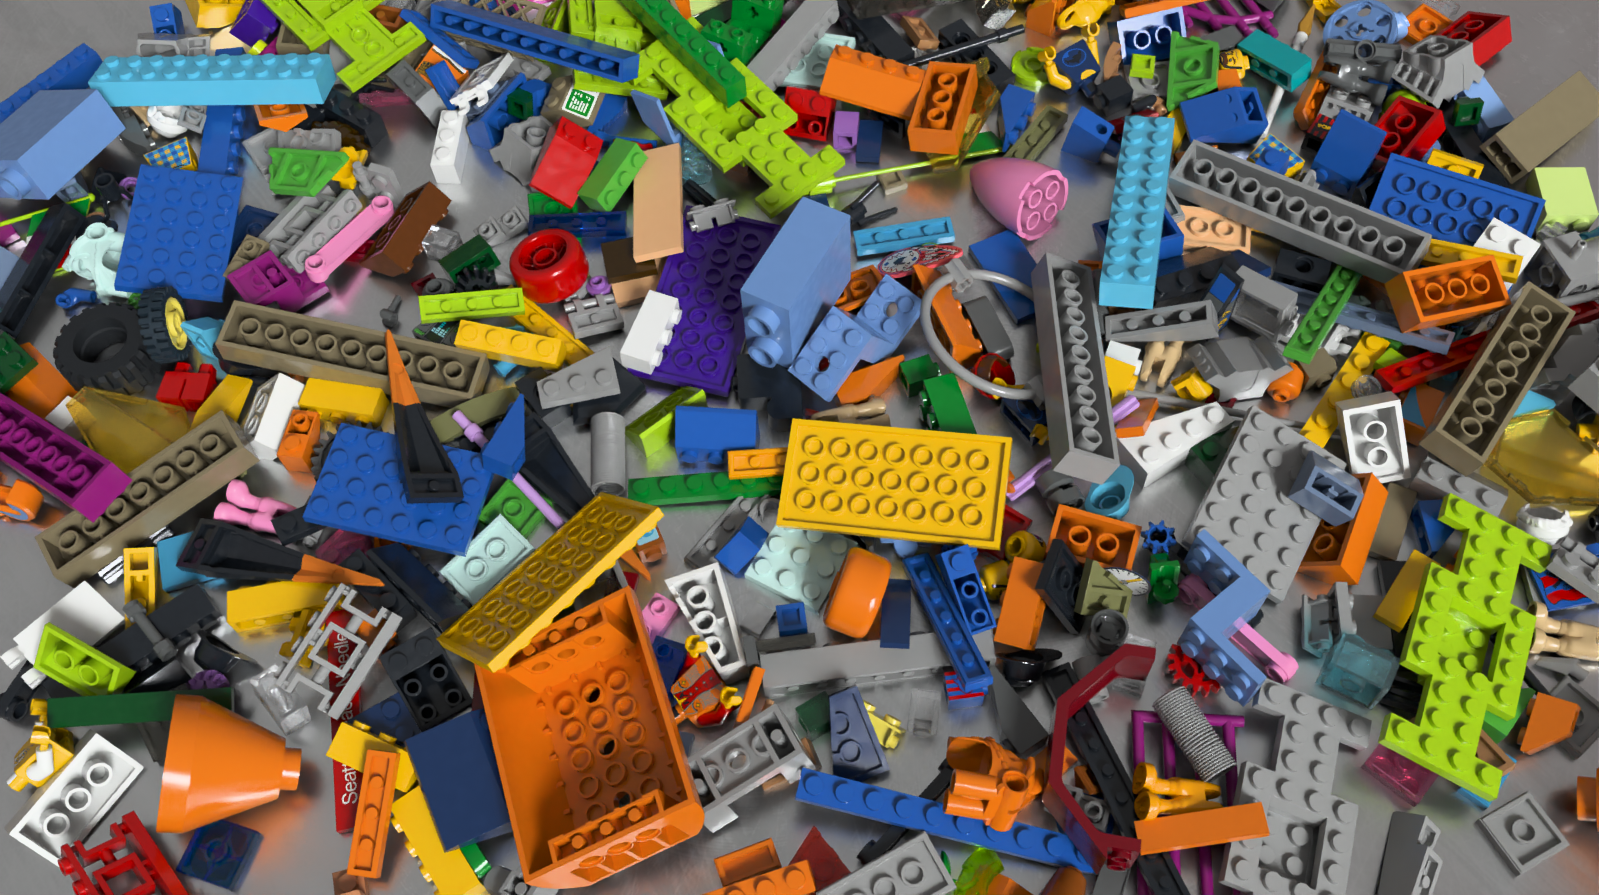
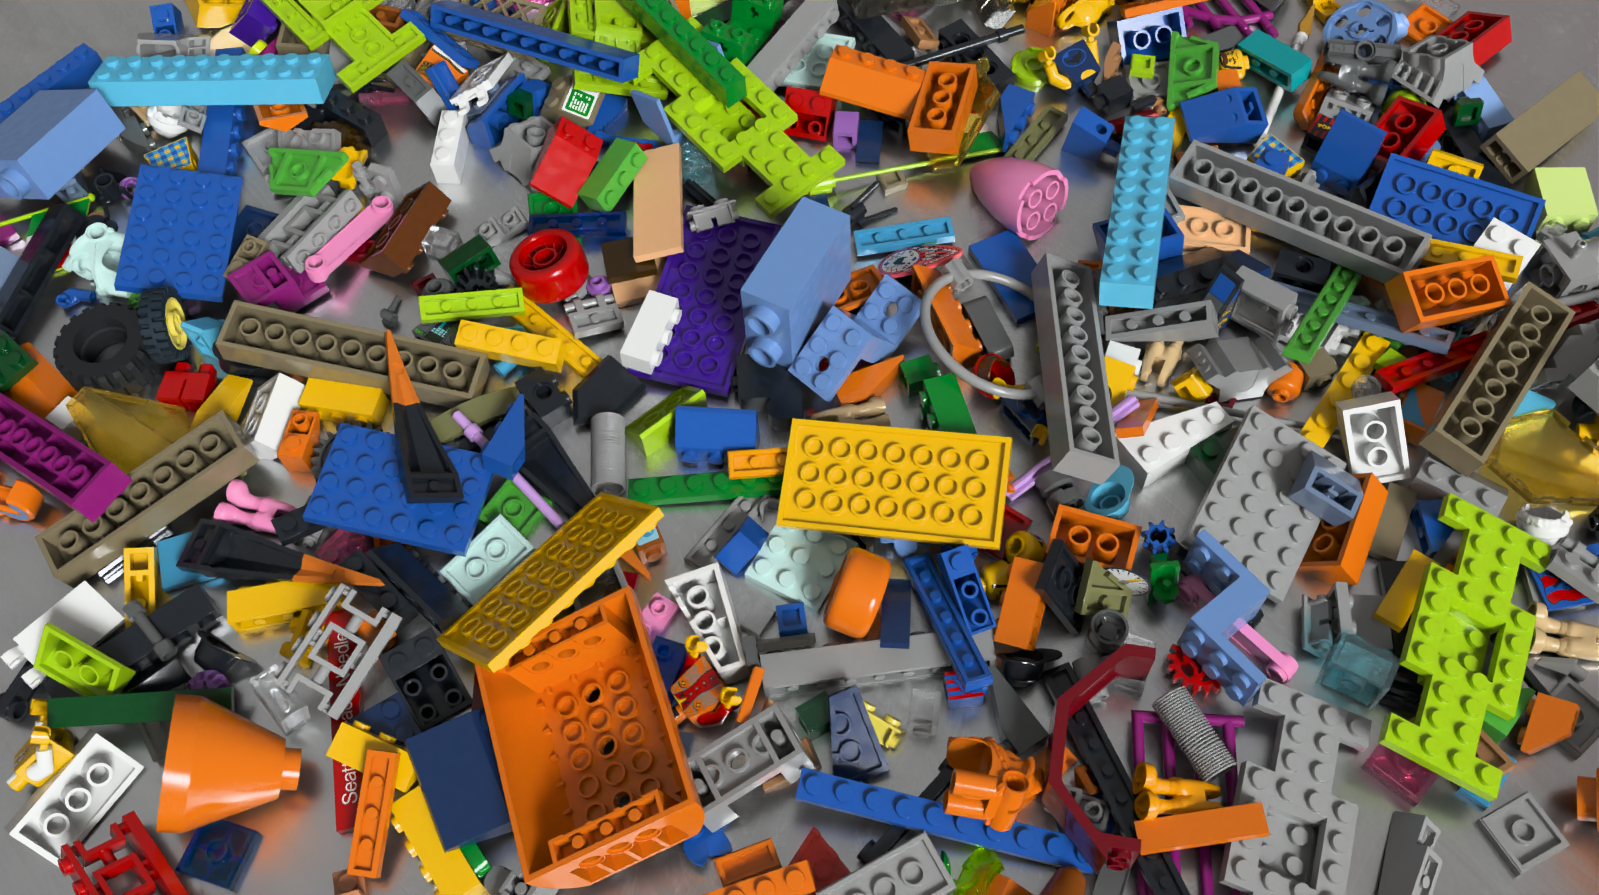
(581, 381): light grey wing -> none
(706, 843): none -> blue plate

